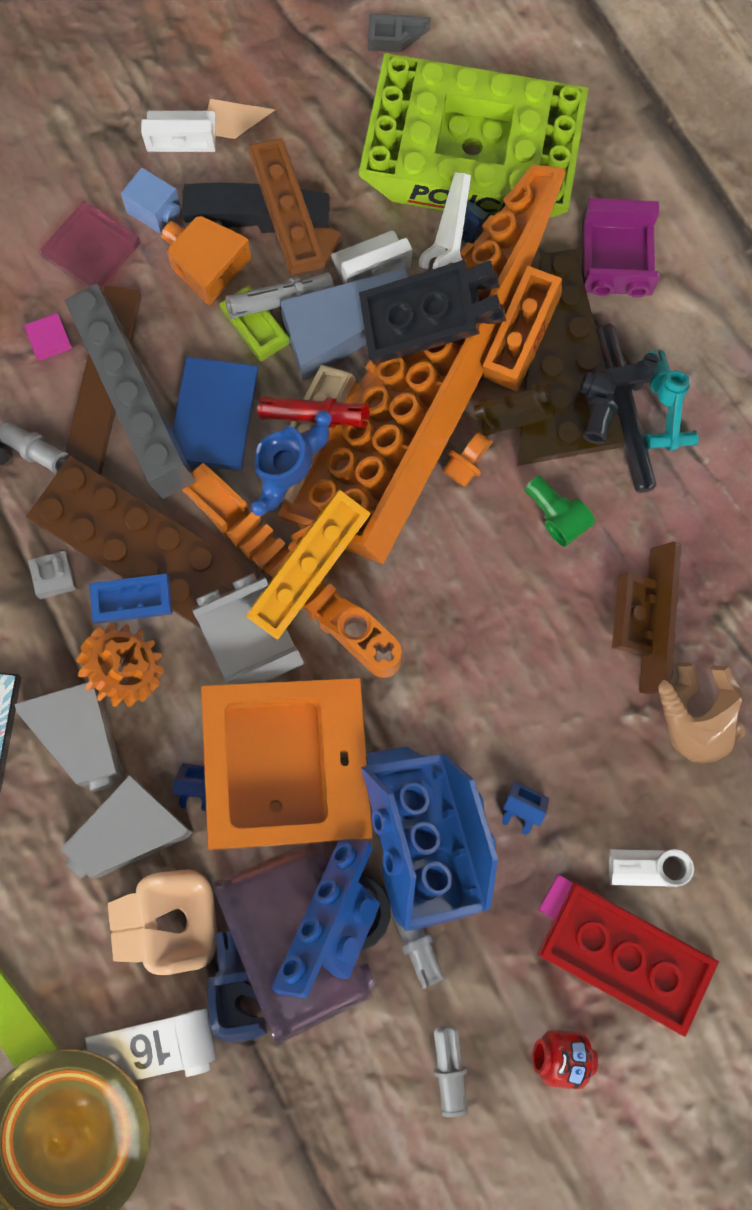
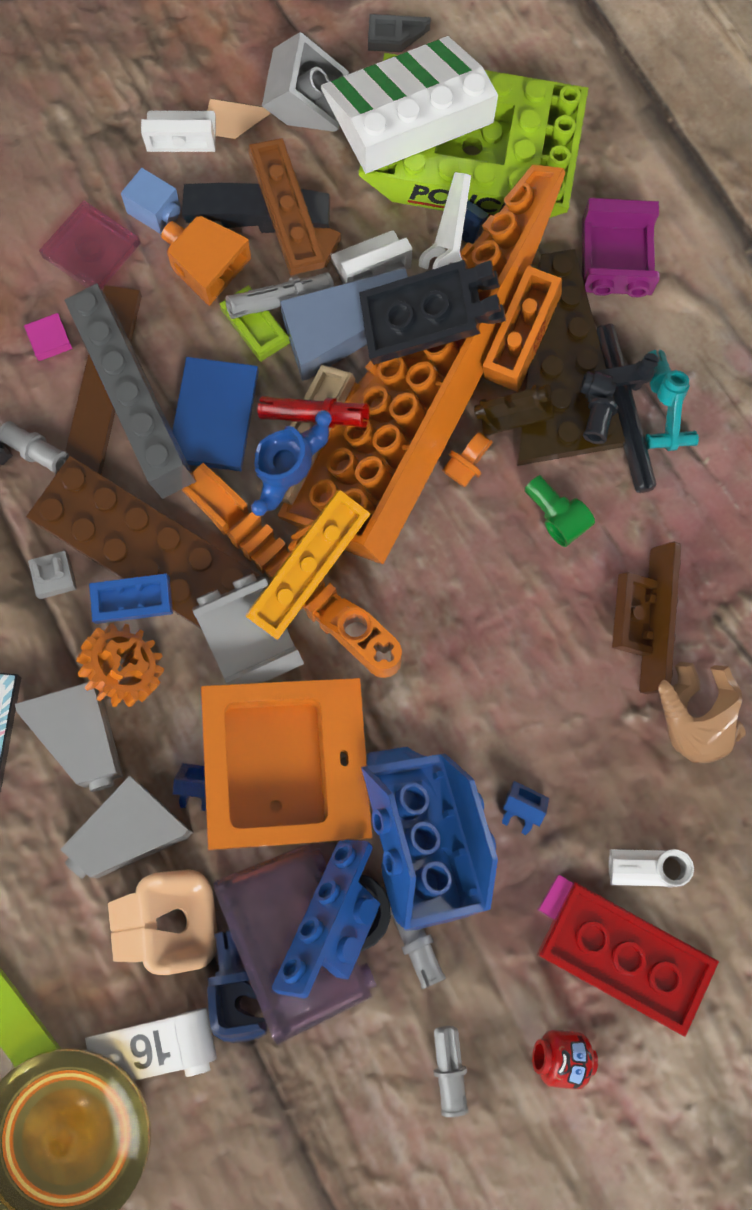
(295, 84): none -> light grey slope
(411, 102): none -> white slope

